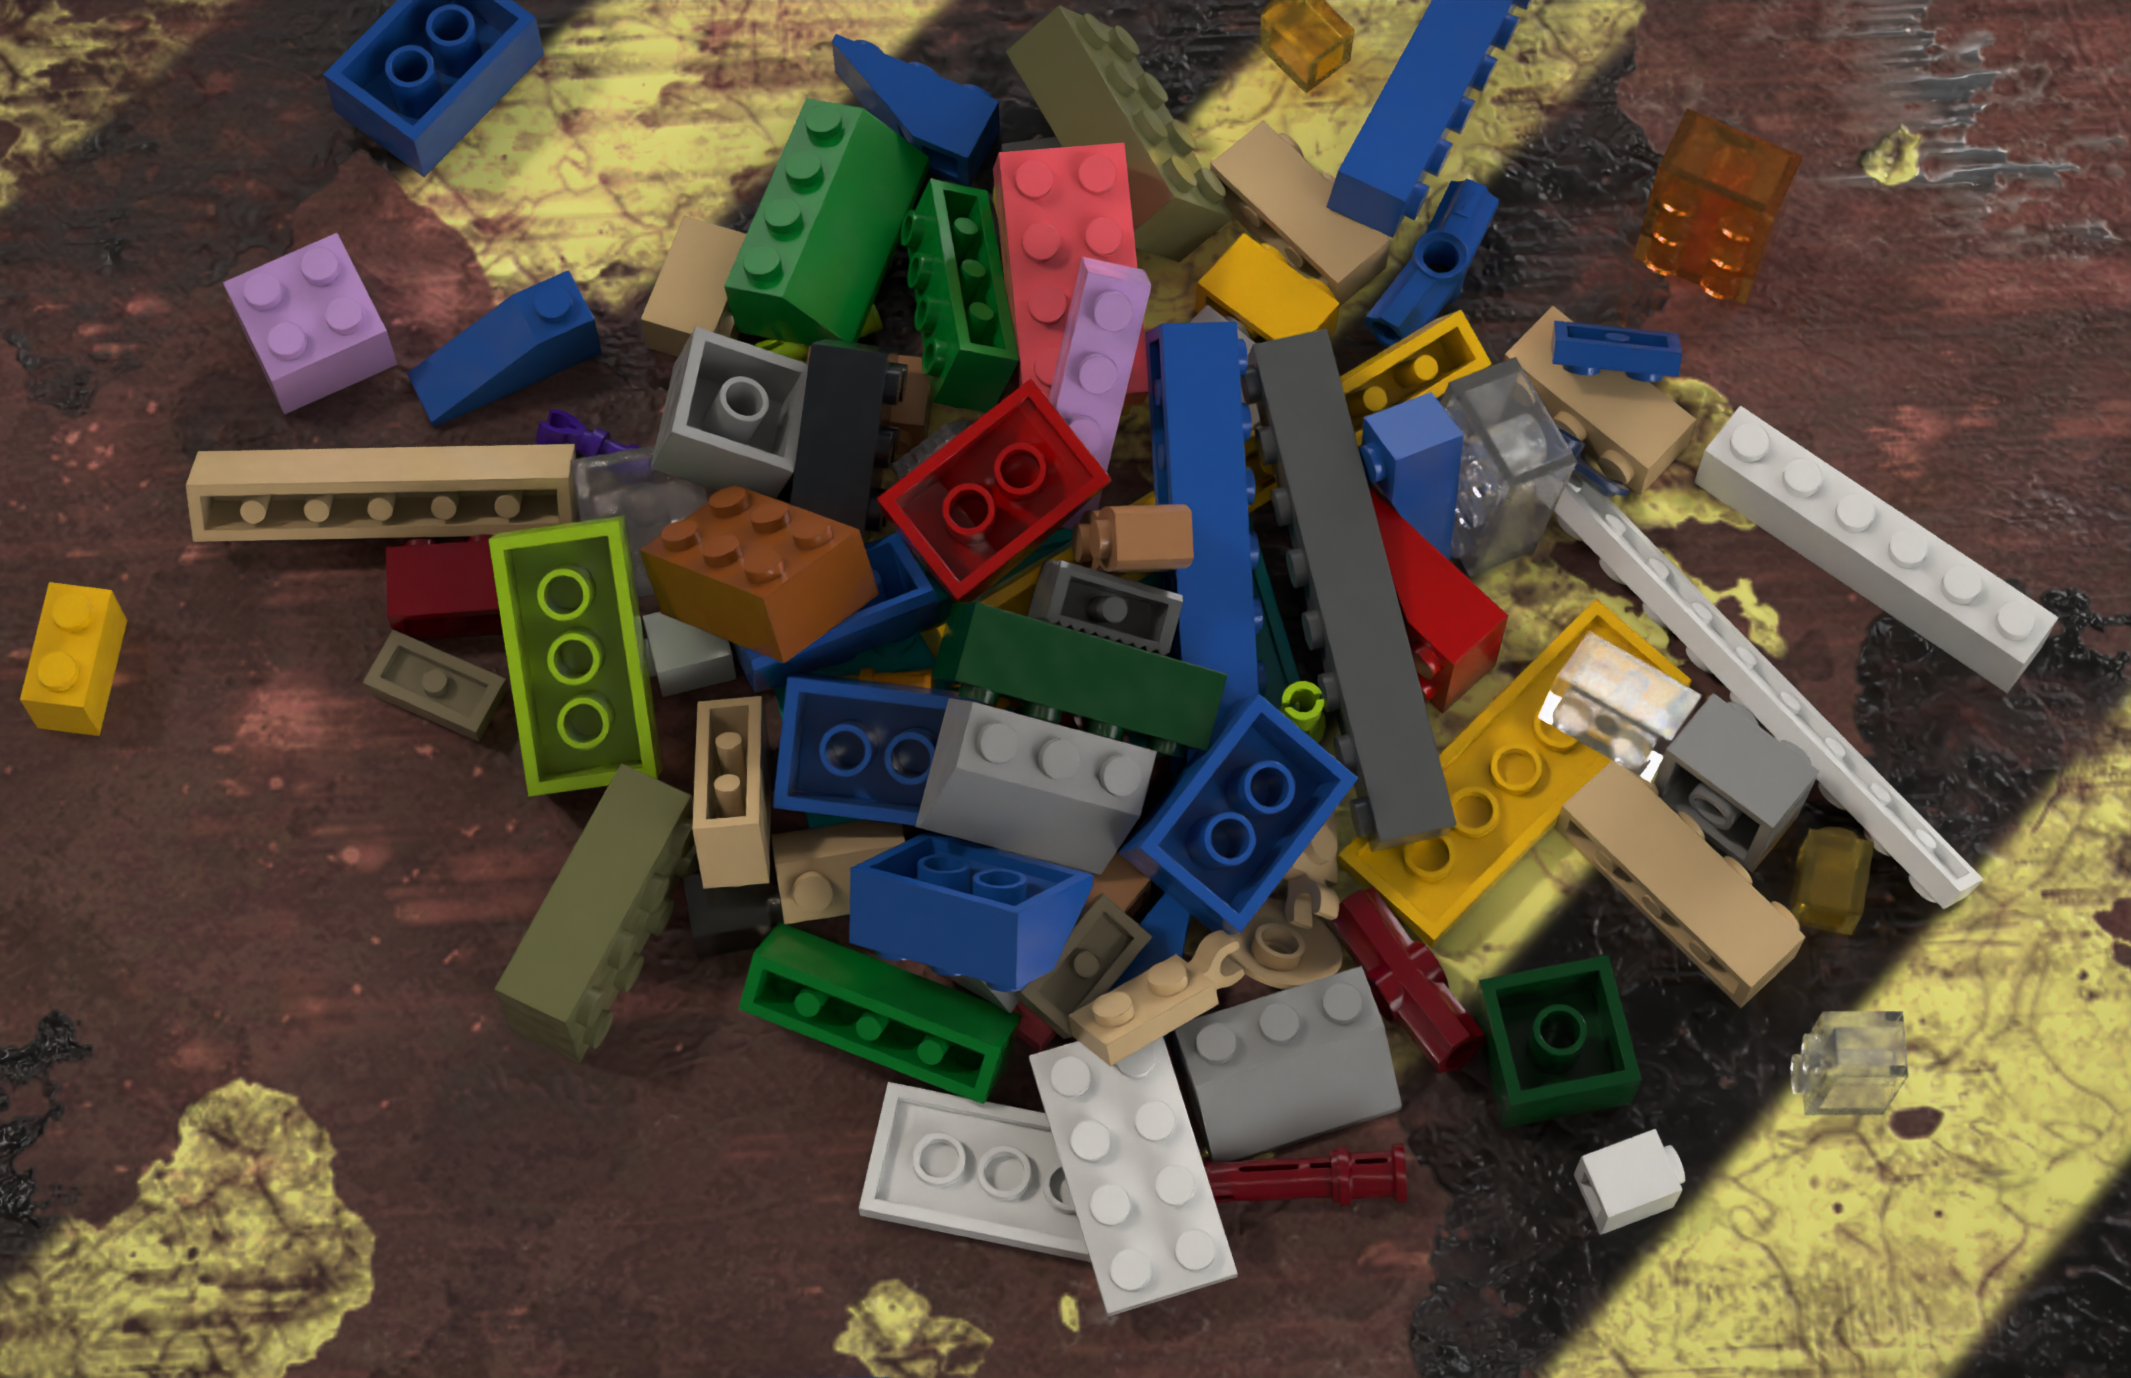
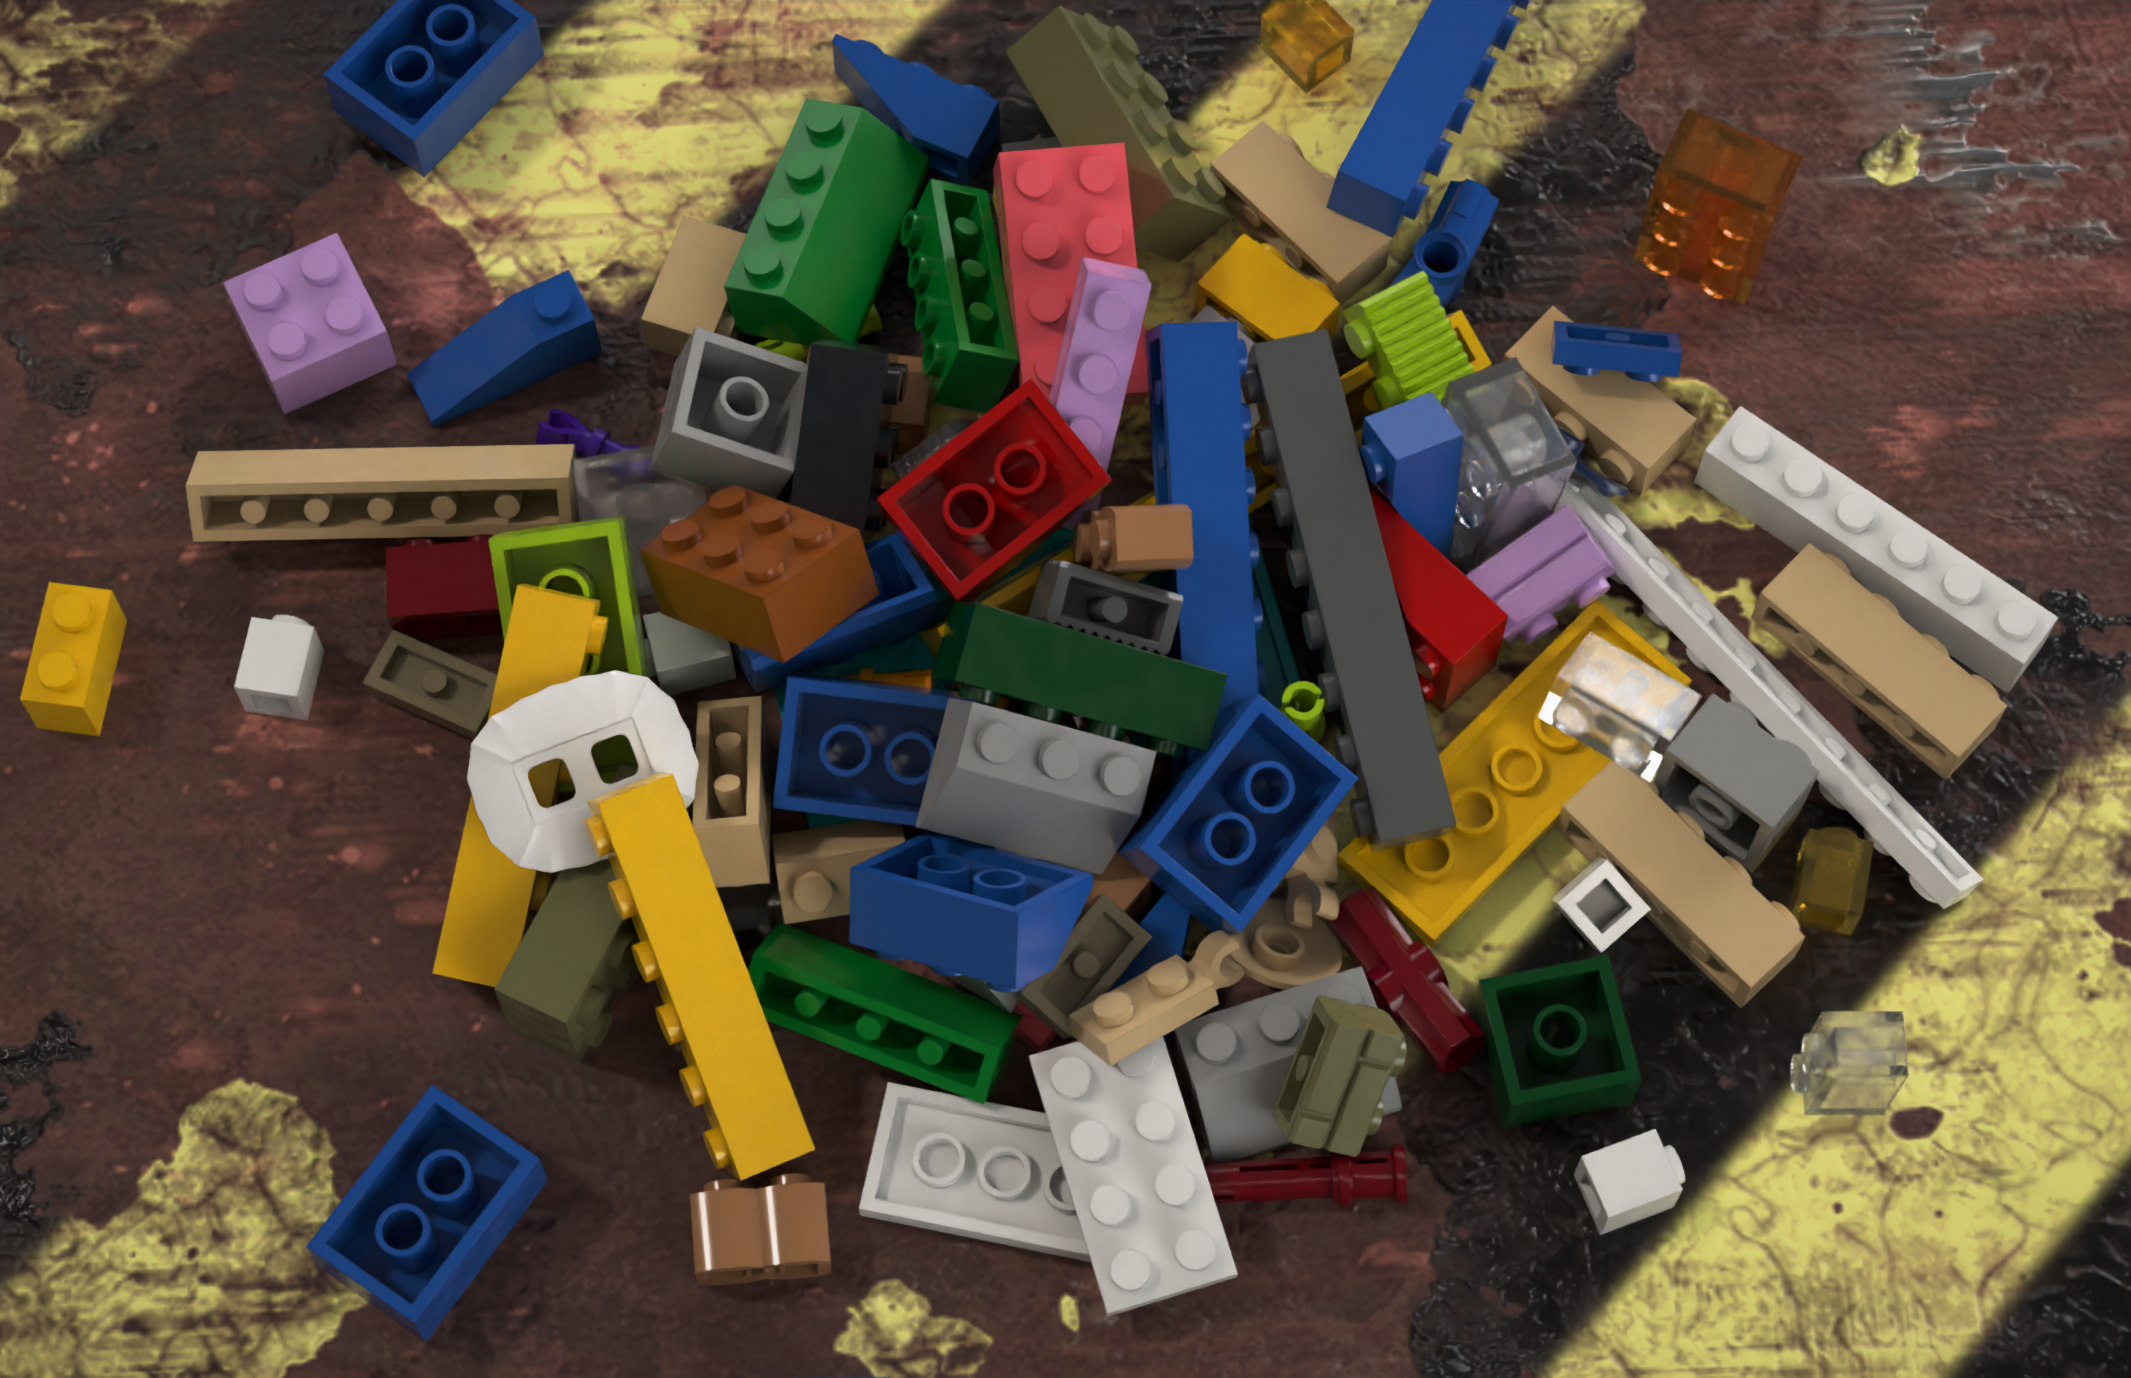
(279, 667): none -> white brick
(428, 1213): none -> blue brick
(489, 893): none -> yellow brick
(565, 725): none -> white piece
(699, 975): none -> yellow brick
(760, 1231): none -> medium nougat brick
(1339, 1076): none -> olive brick
(1406, 341): none -> lime brick
(1545, 574): none -> lavender brick
(1600, 904): none -> white brick
(1879, 660): none -> tan brick

